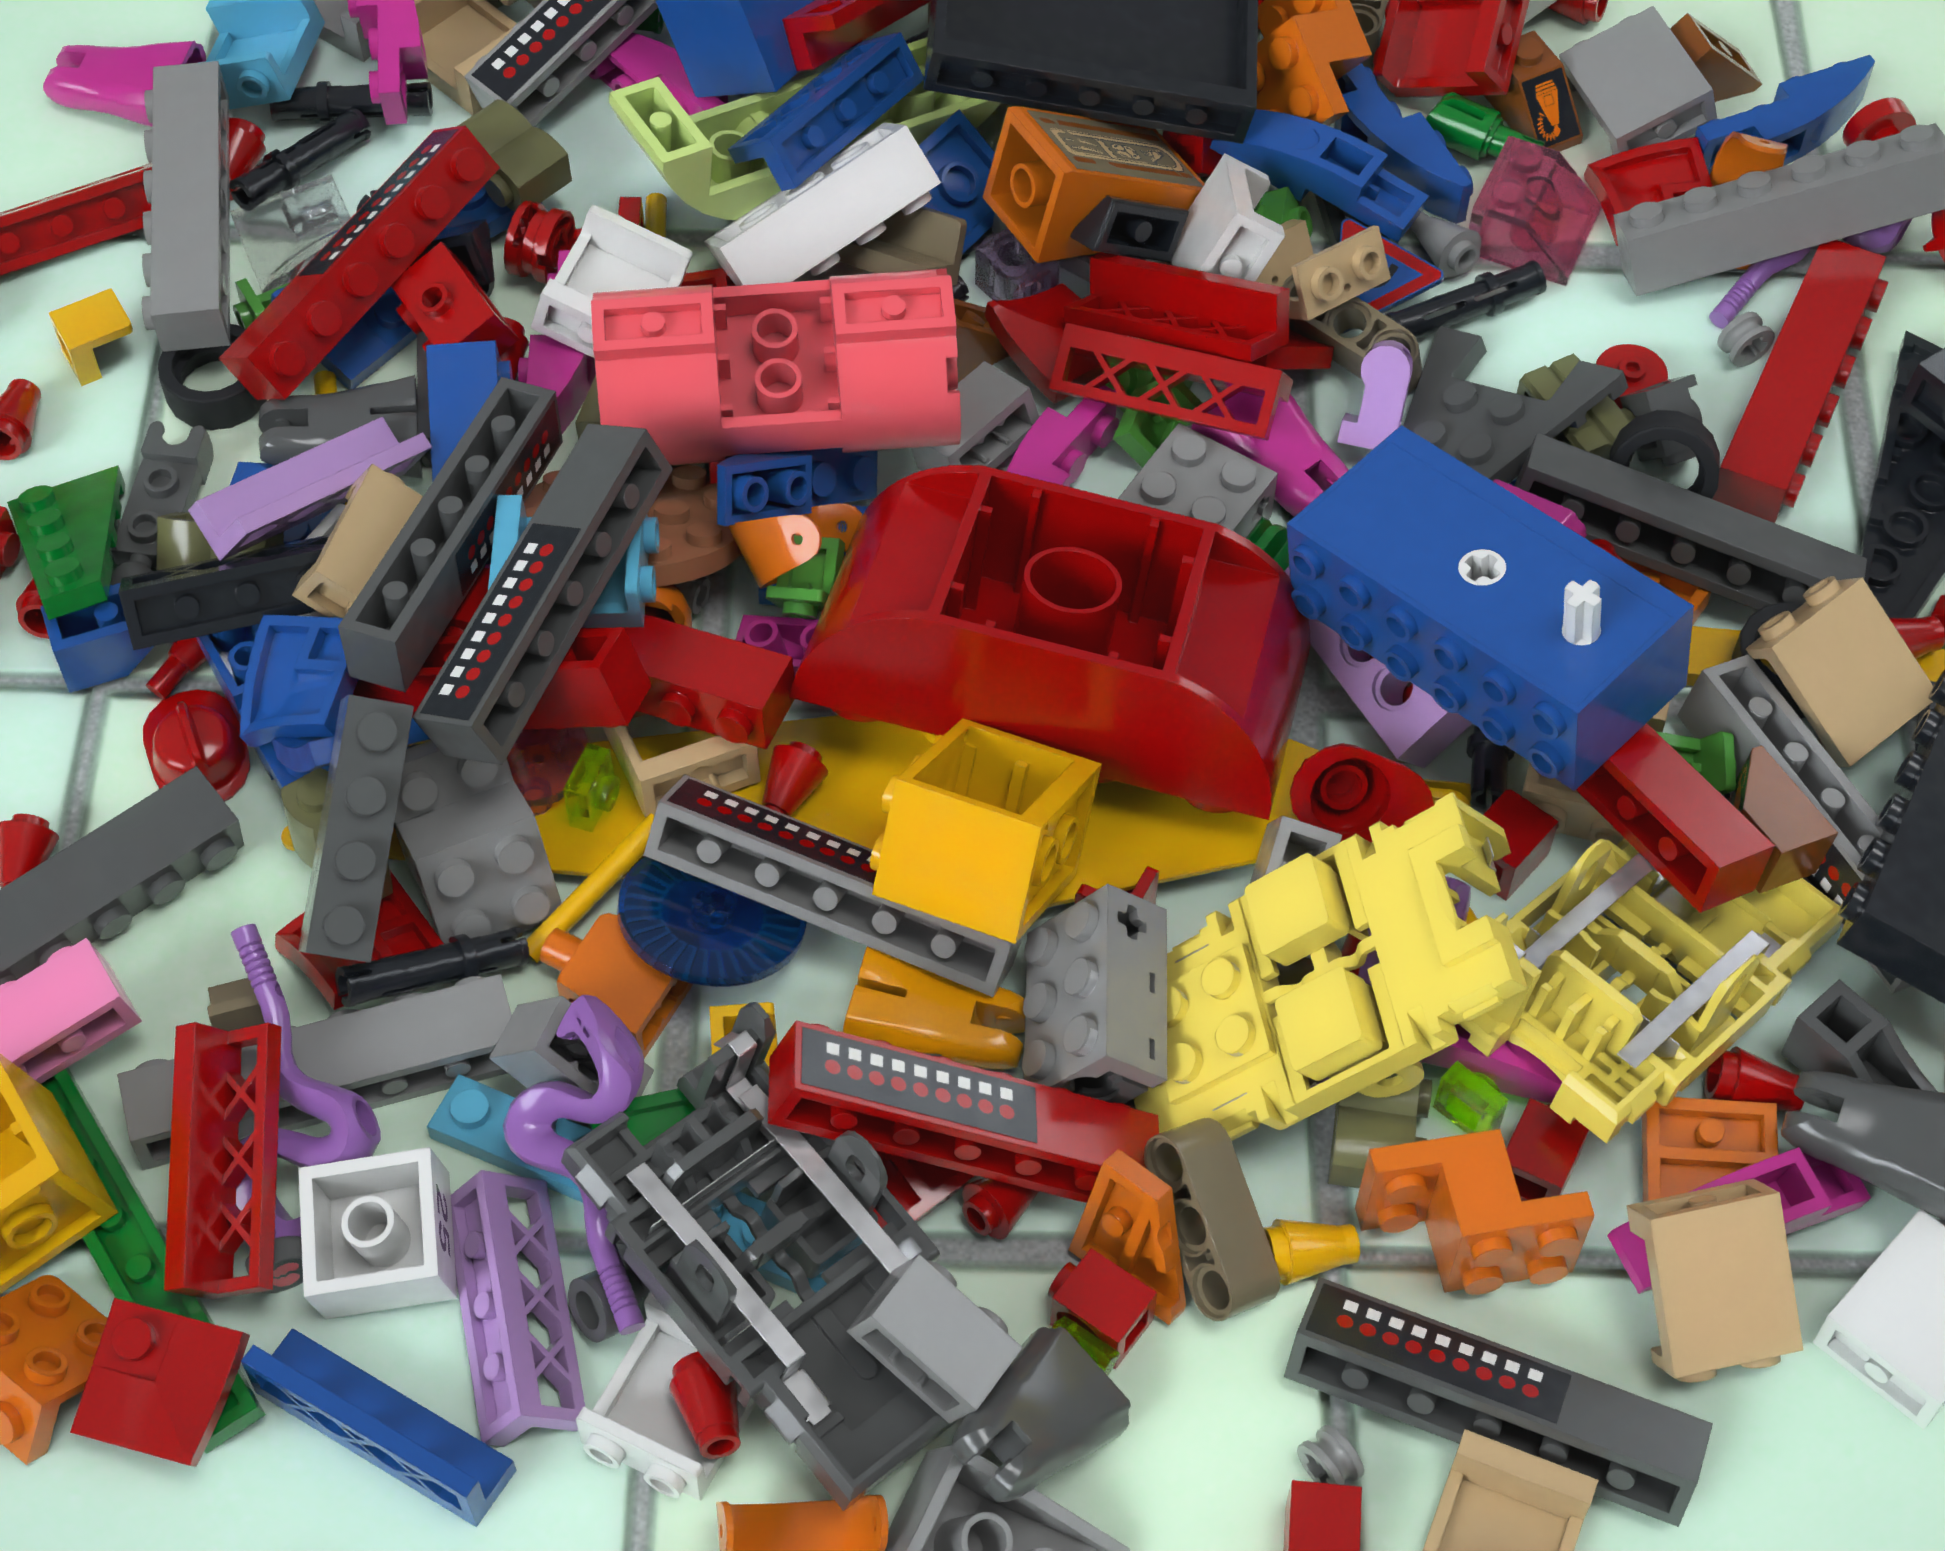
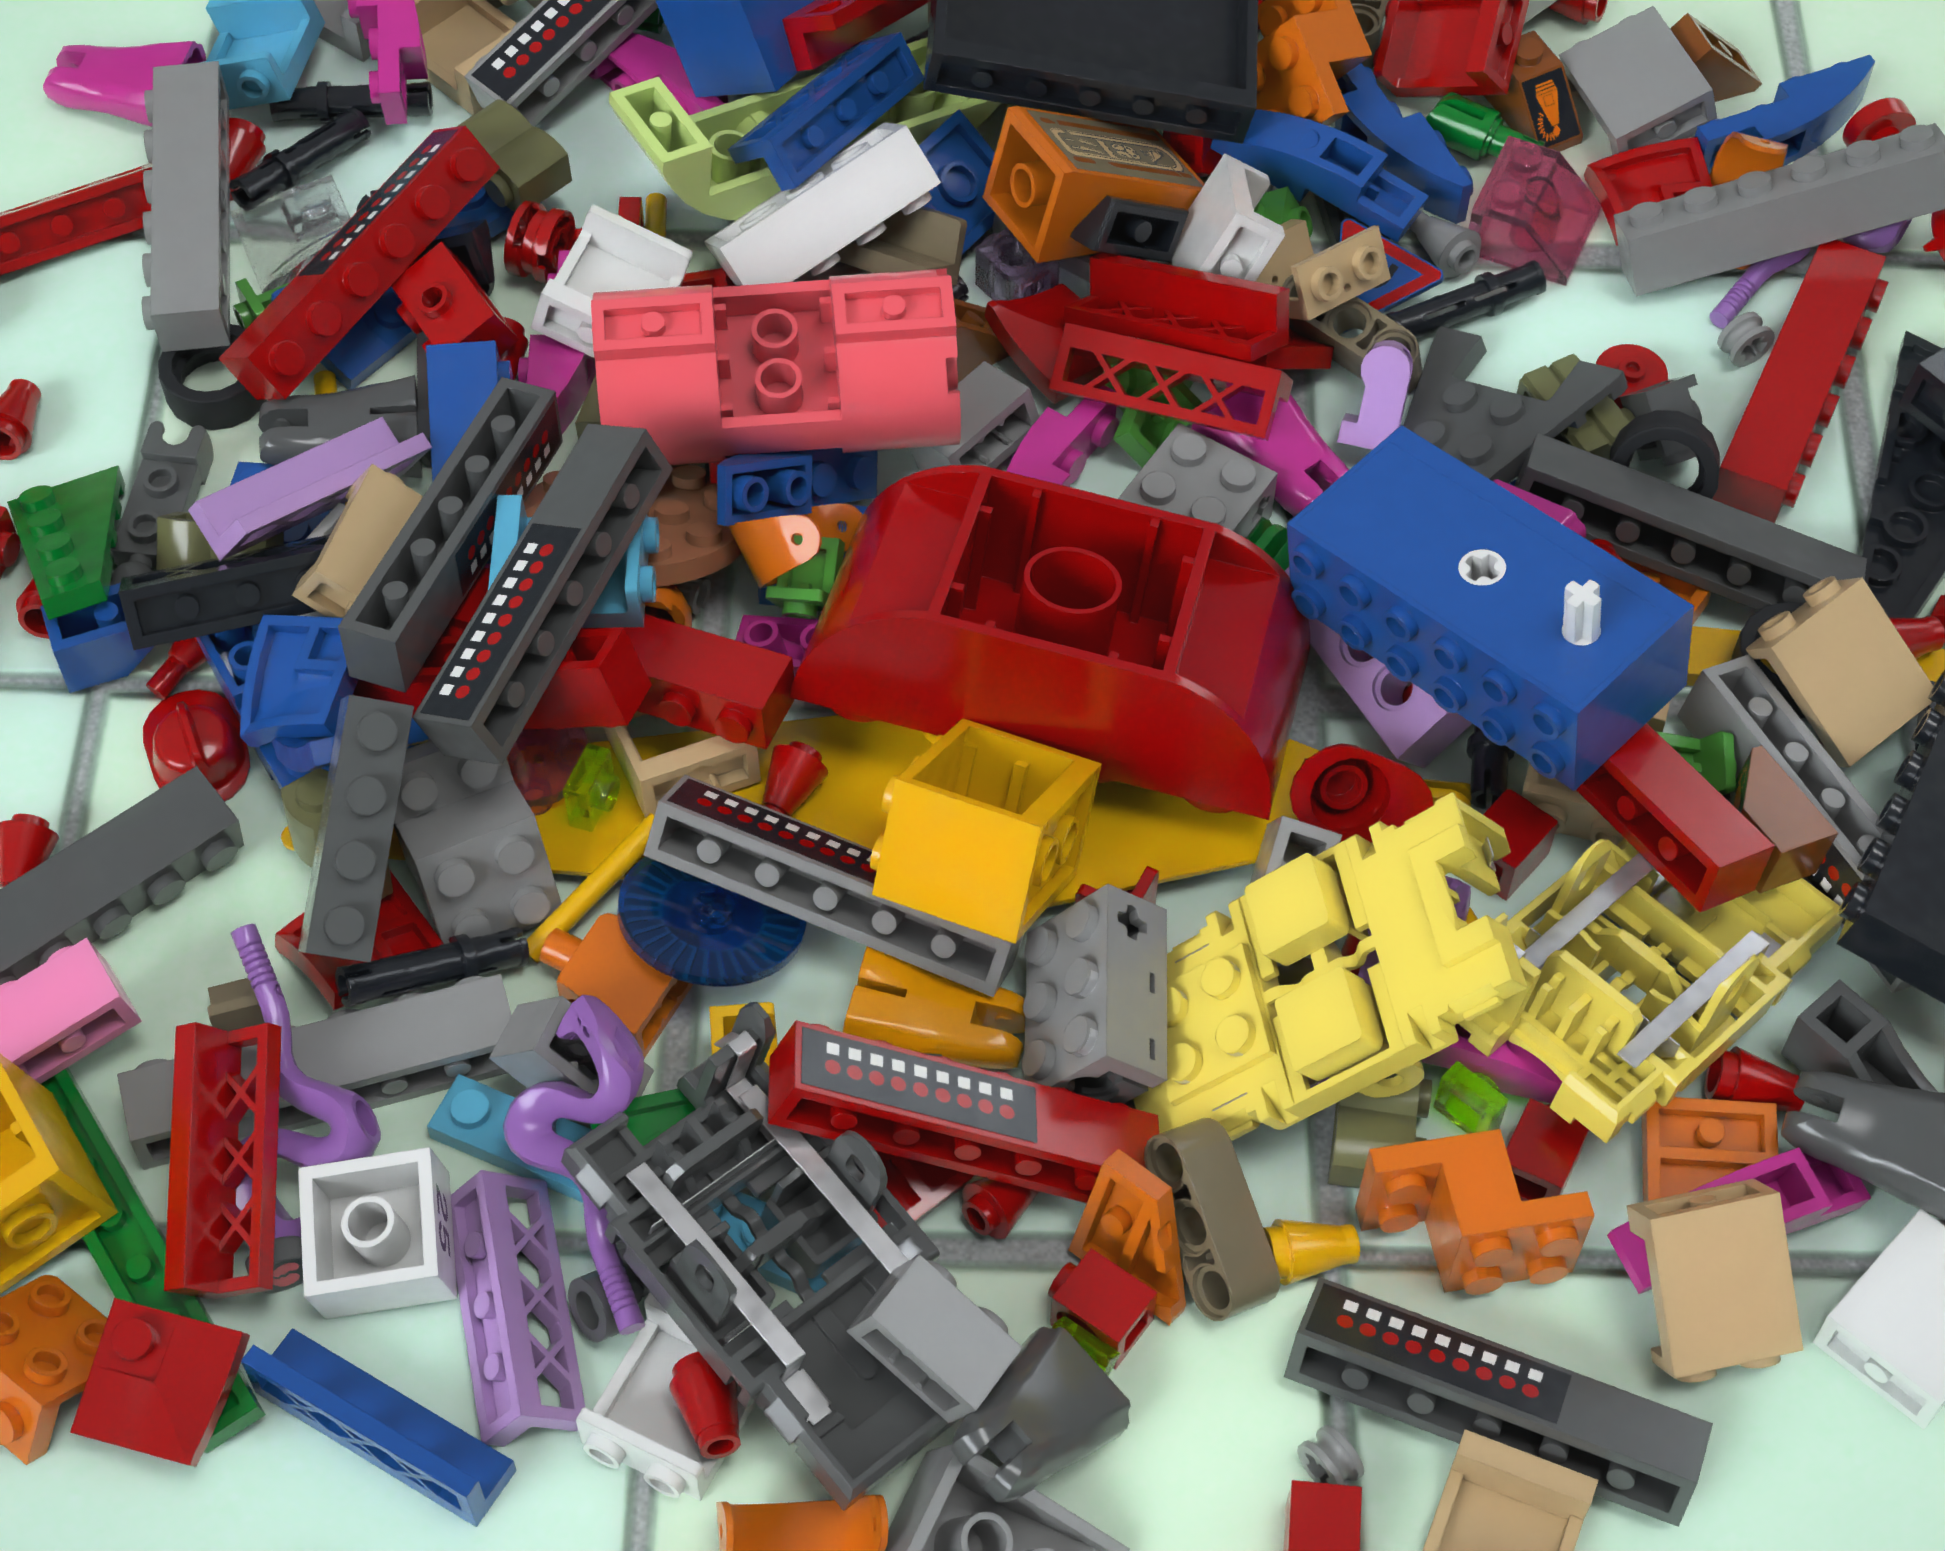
(87, 326): yellow panel -> none

